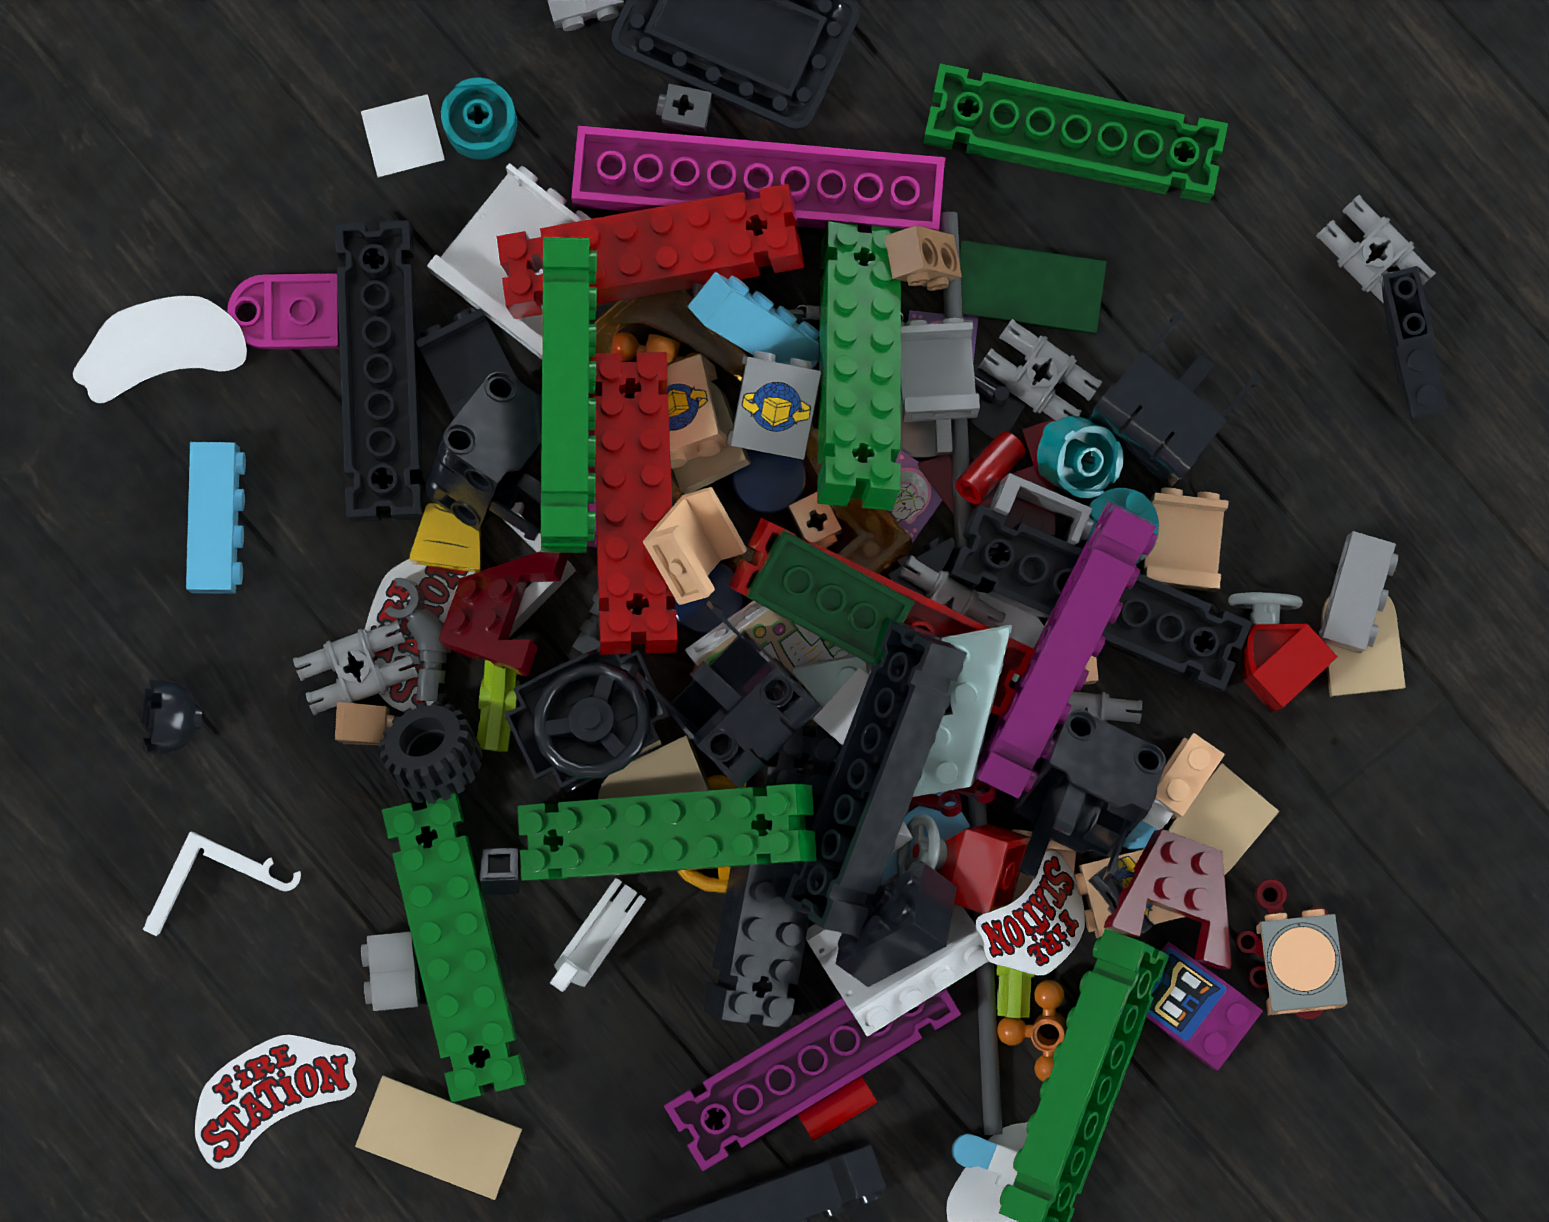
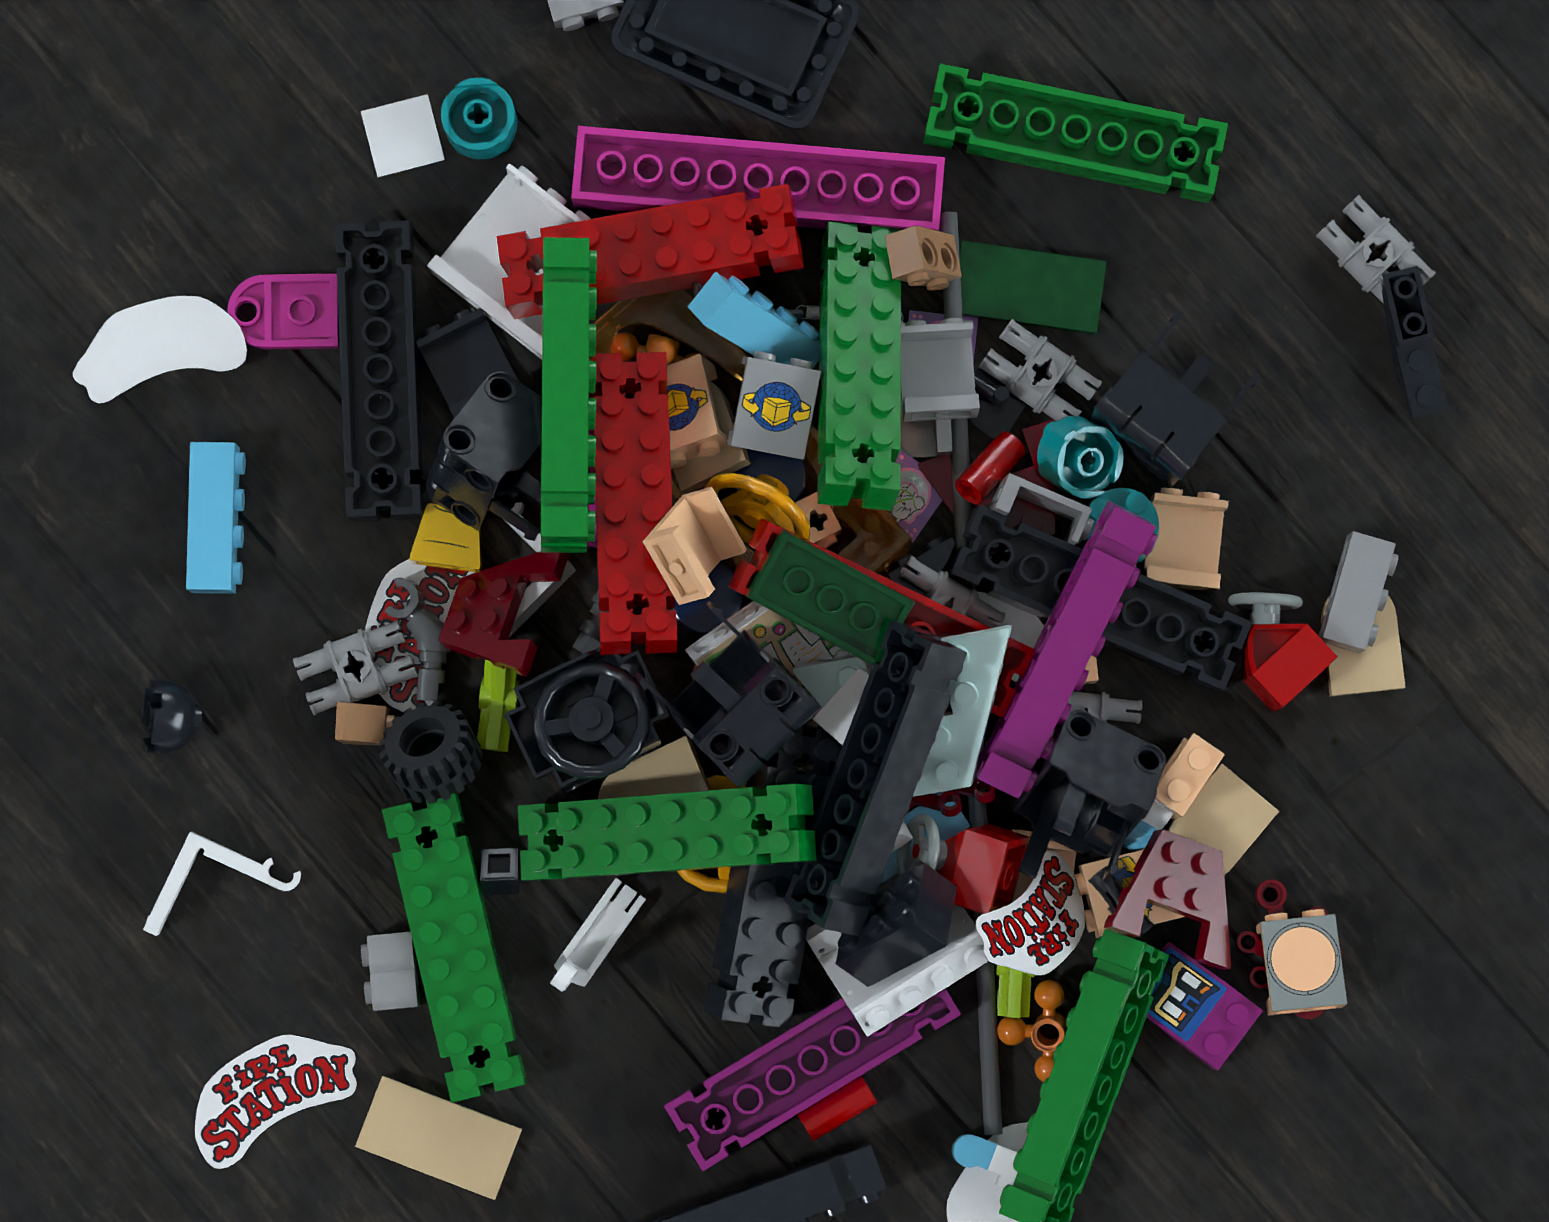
(695, 118): dark grey brick -> none
(758, 499): none -> light orange piece

